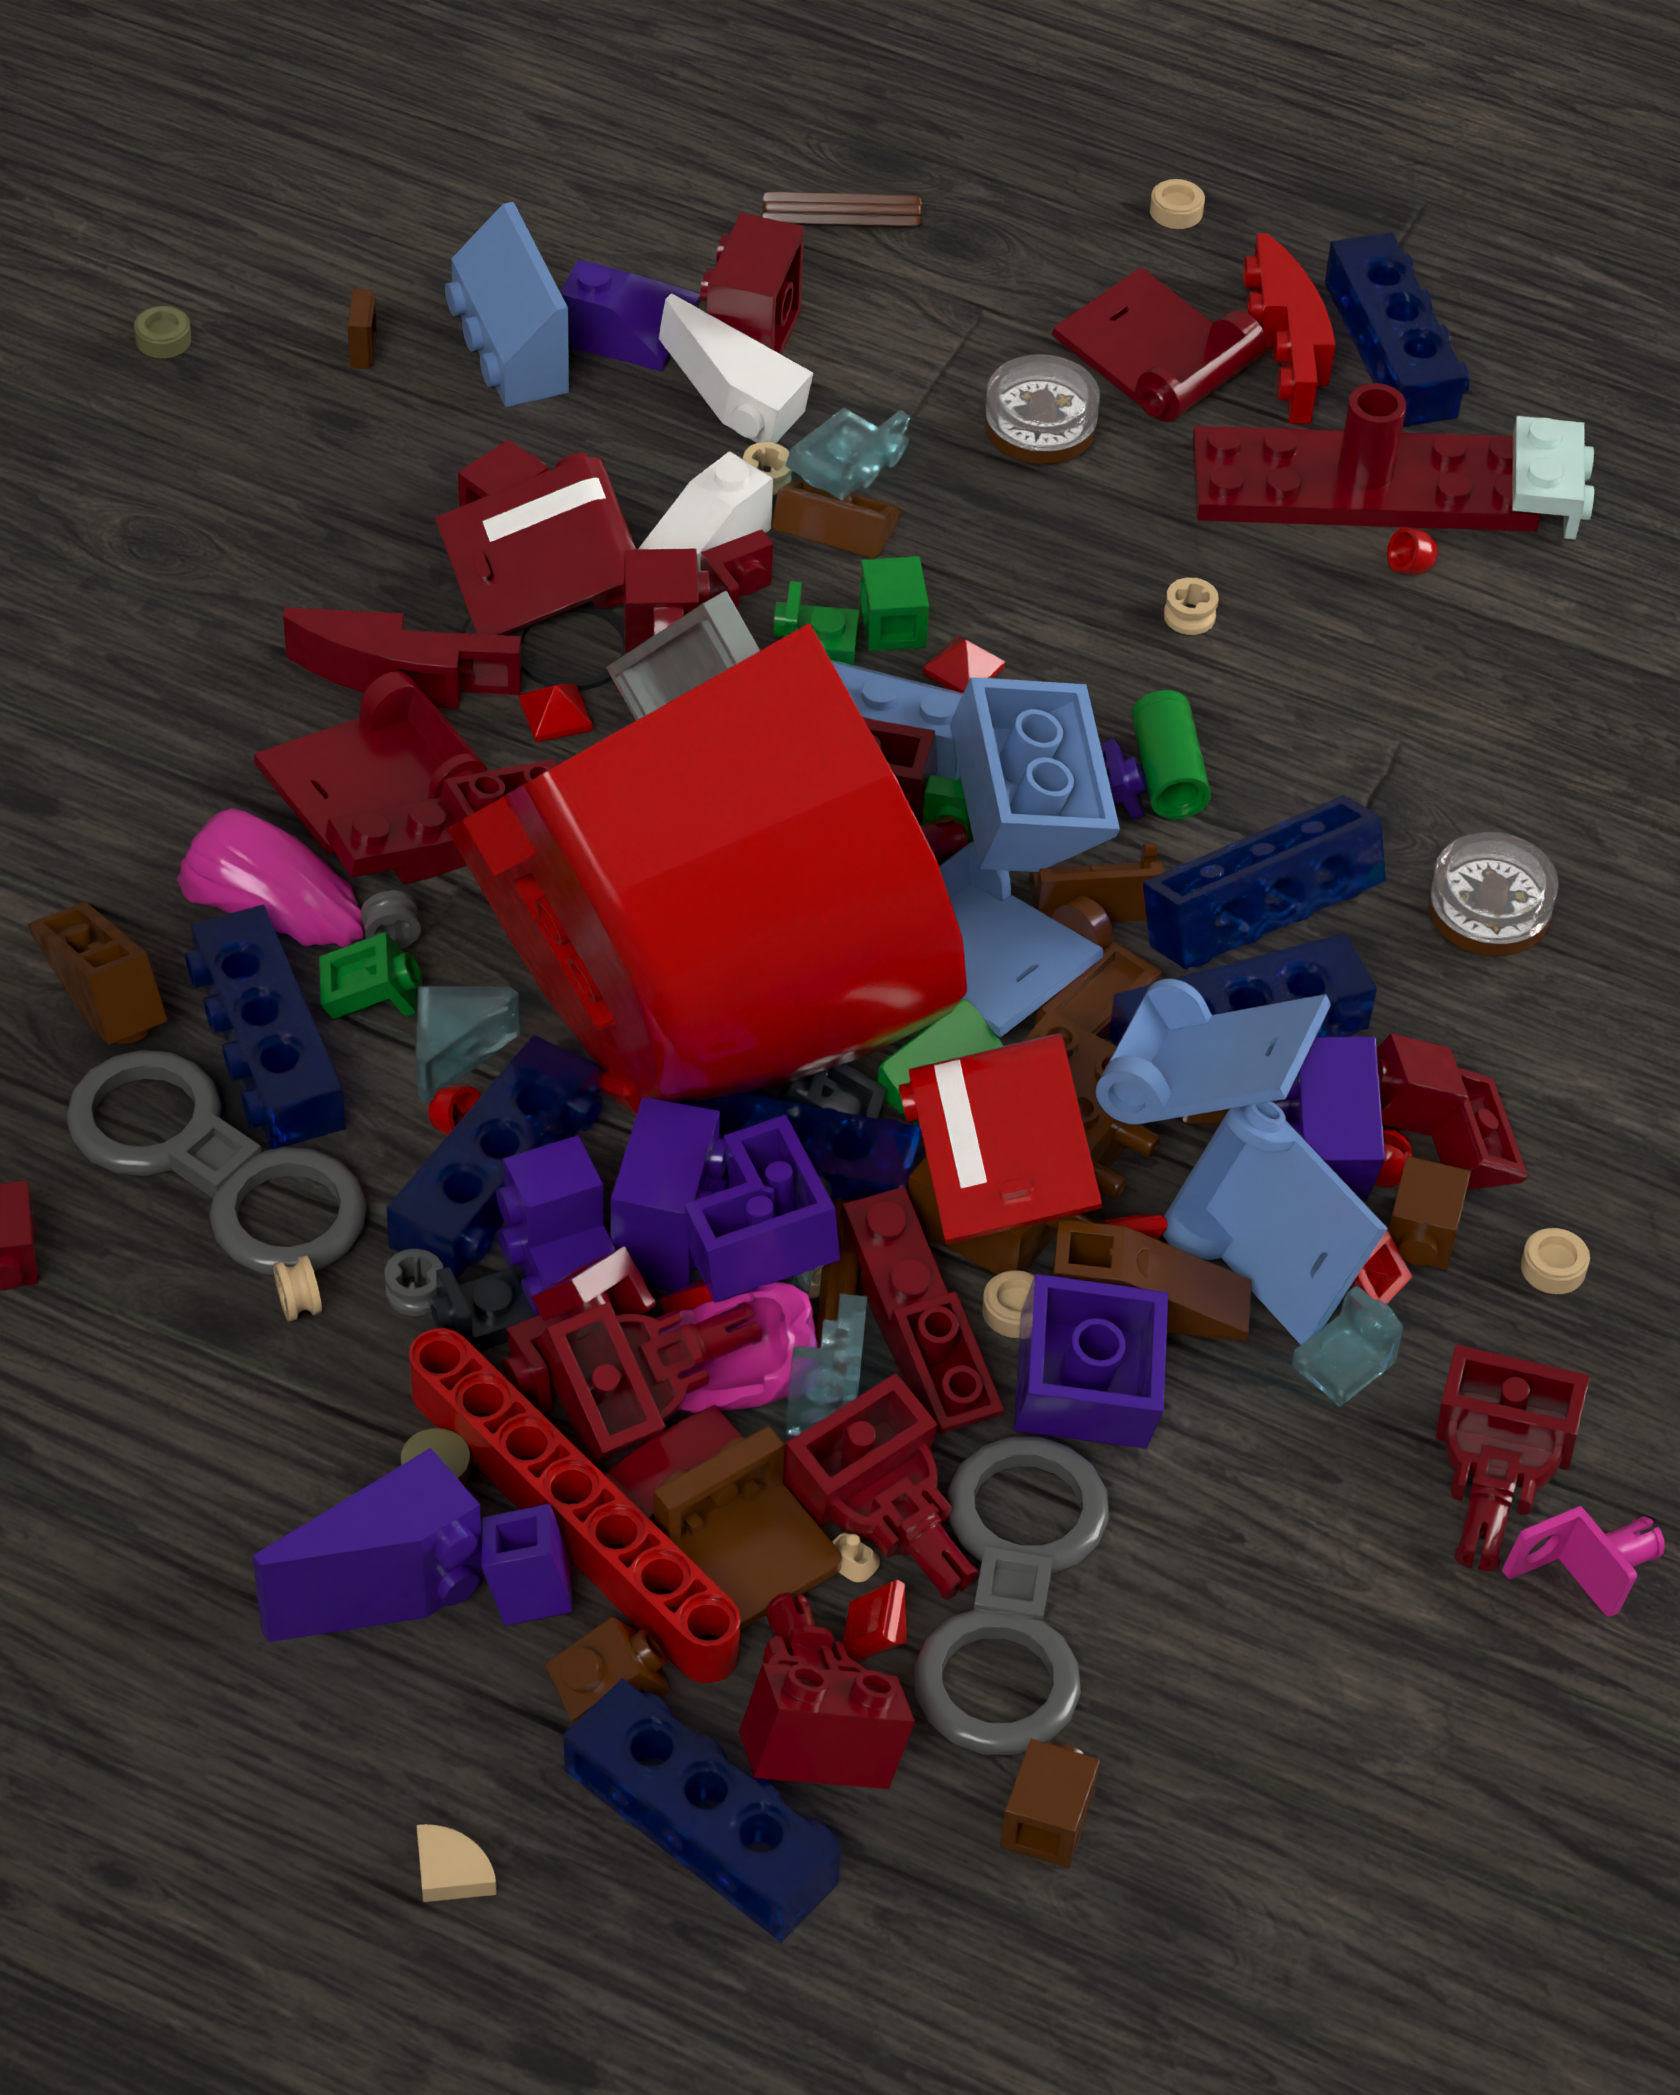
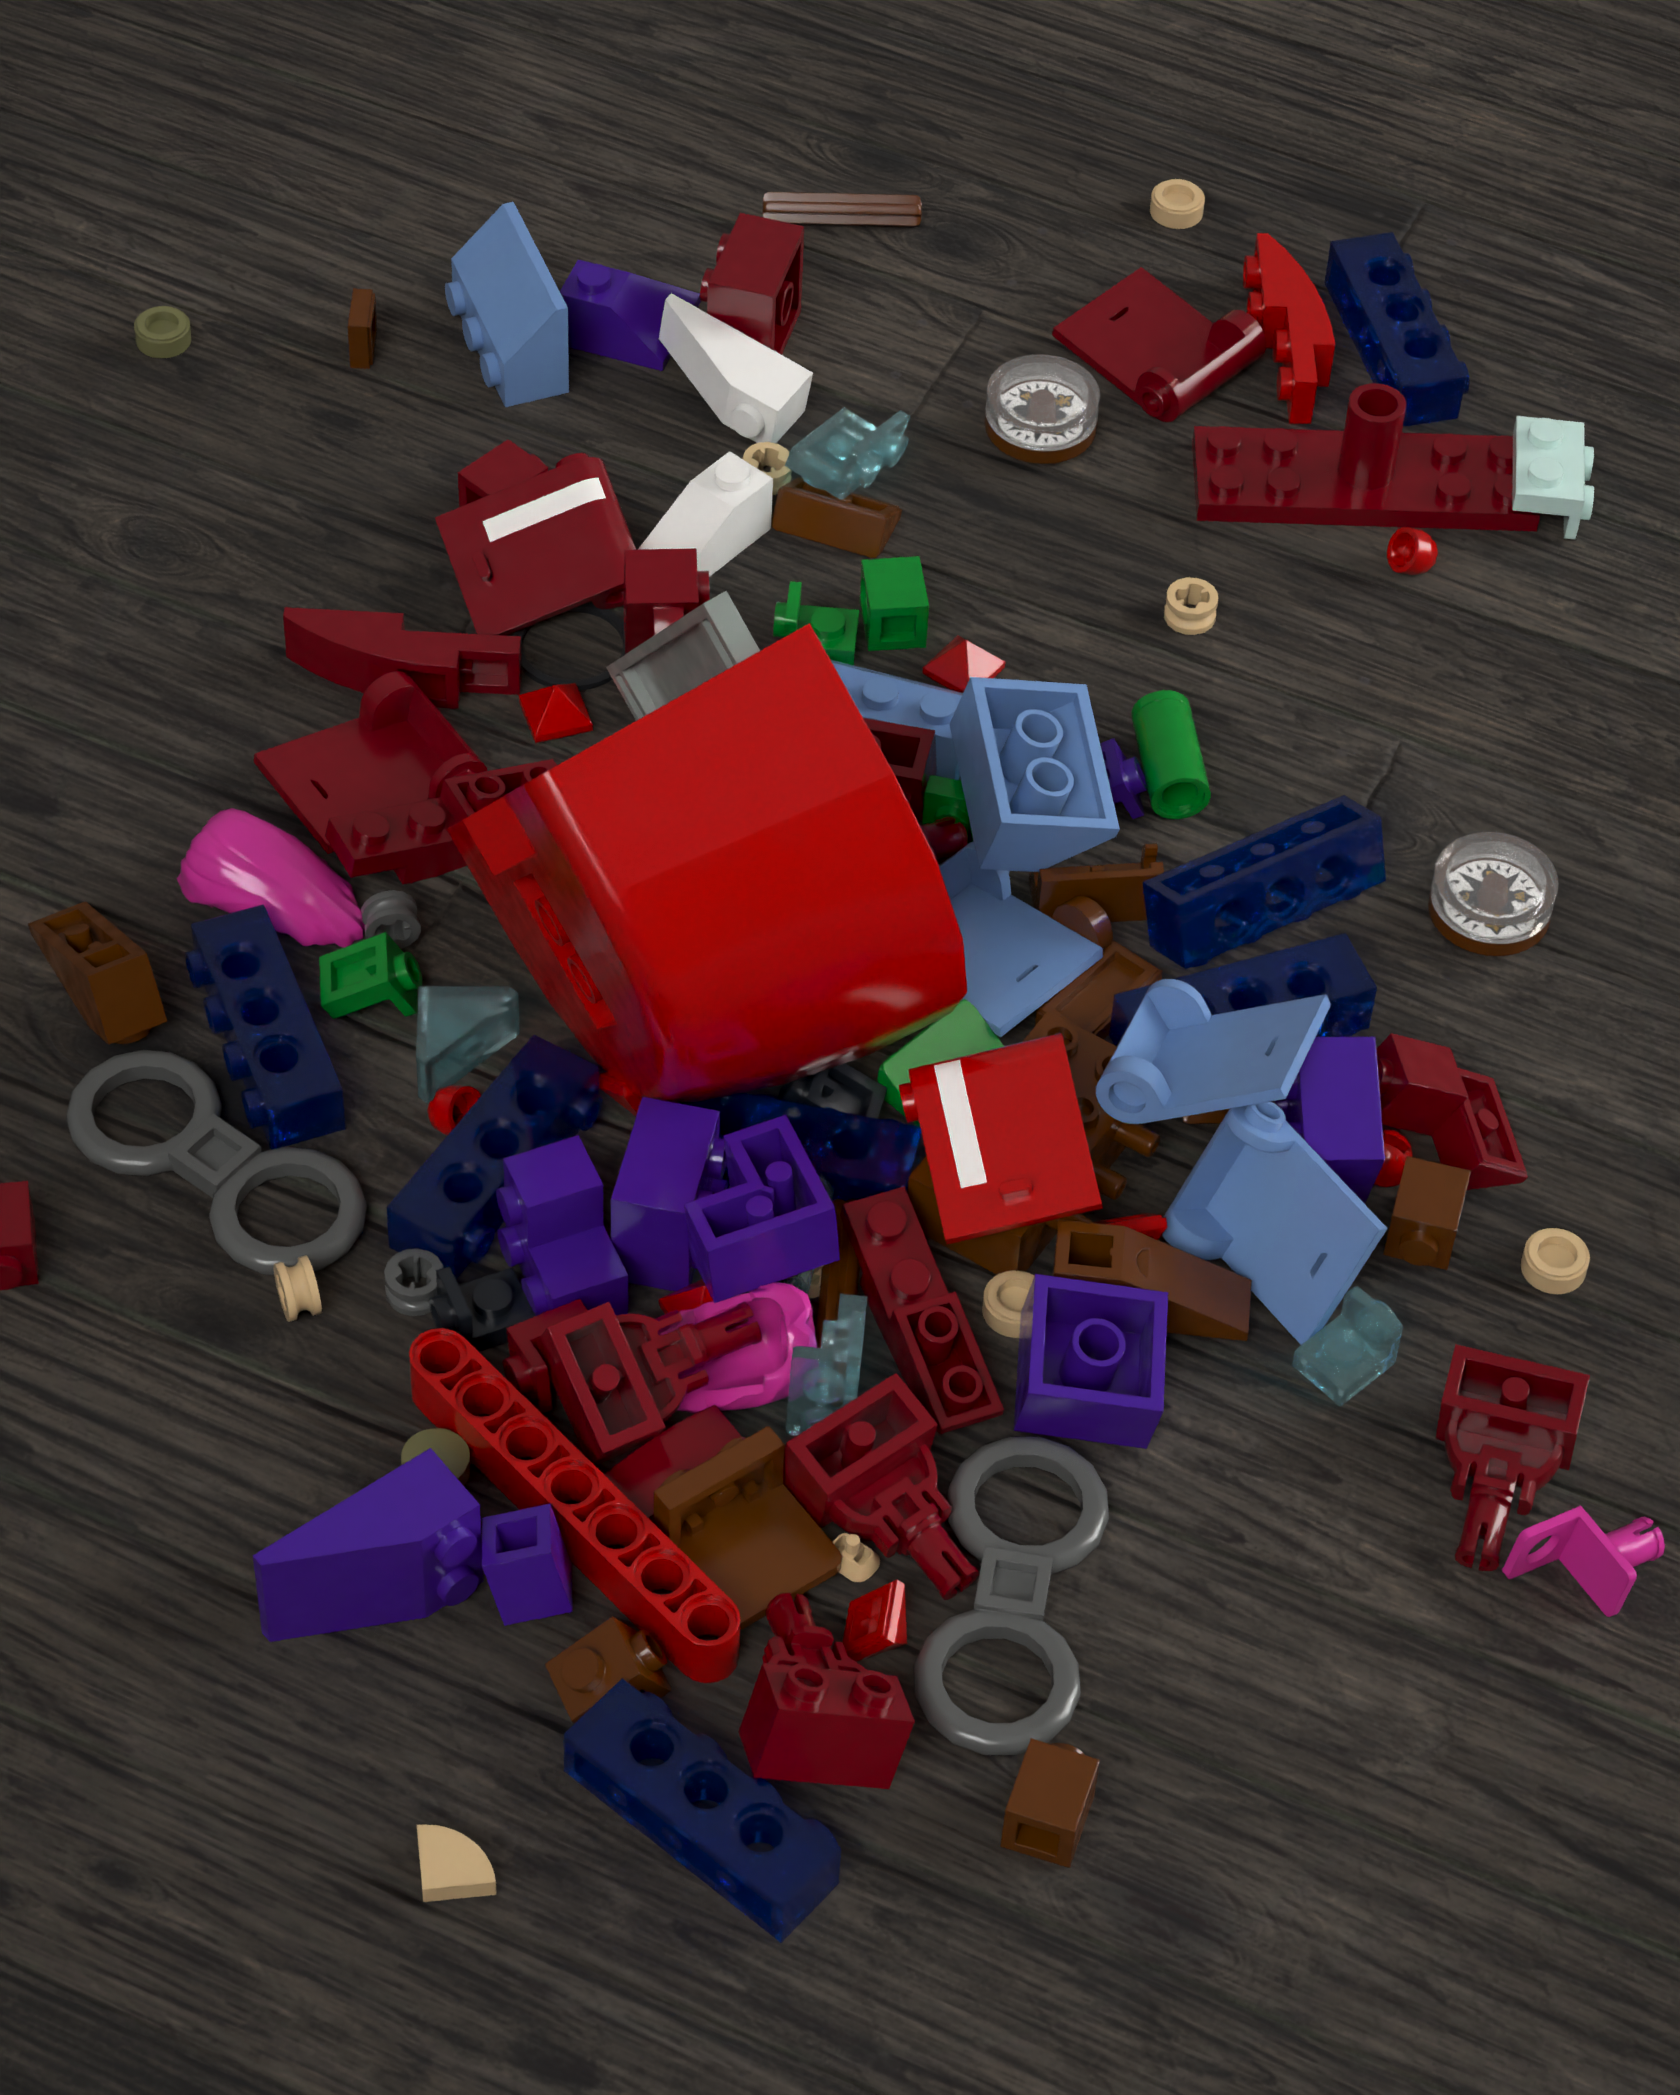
(599, 1281): dark red bracket -> none
(739, 566): dark red bracket -> none
(1384, 1271): red slope -> none

